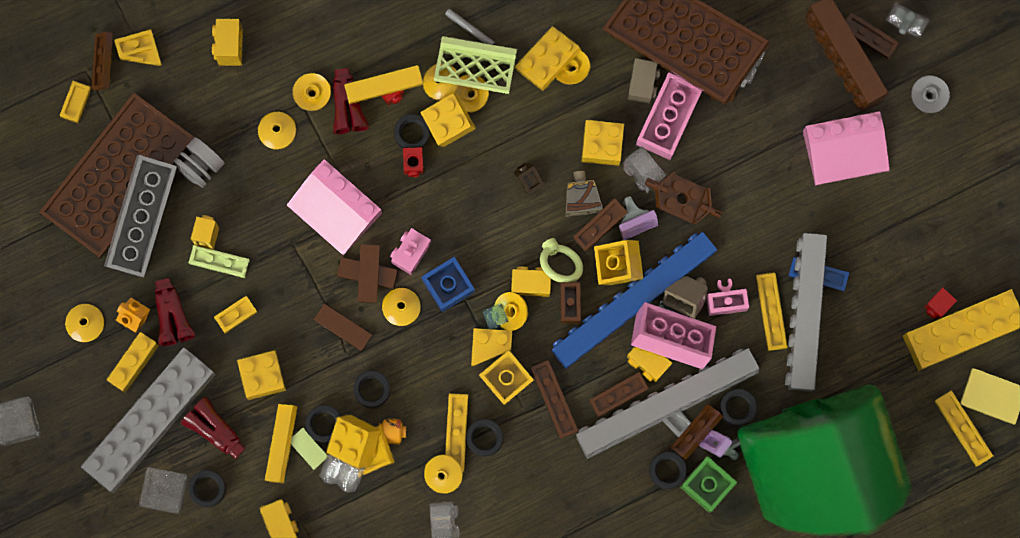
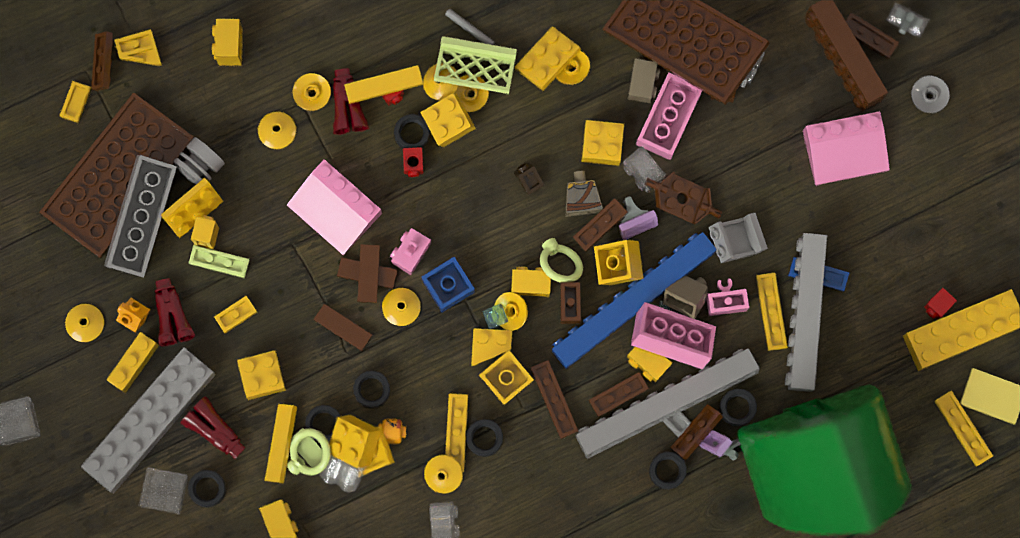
(193, 204): none -> yellow plate
(297, 464): none -> yellowish green piece
(708, 484): bright green brick -> none
(738, 238): none -> light grey panel

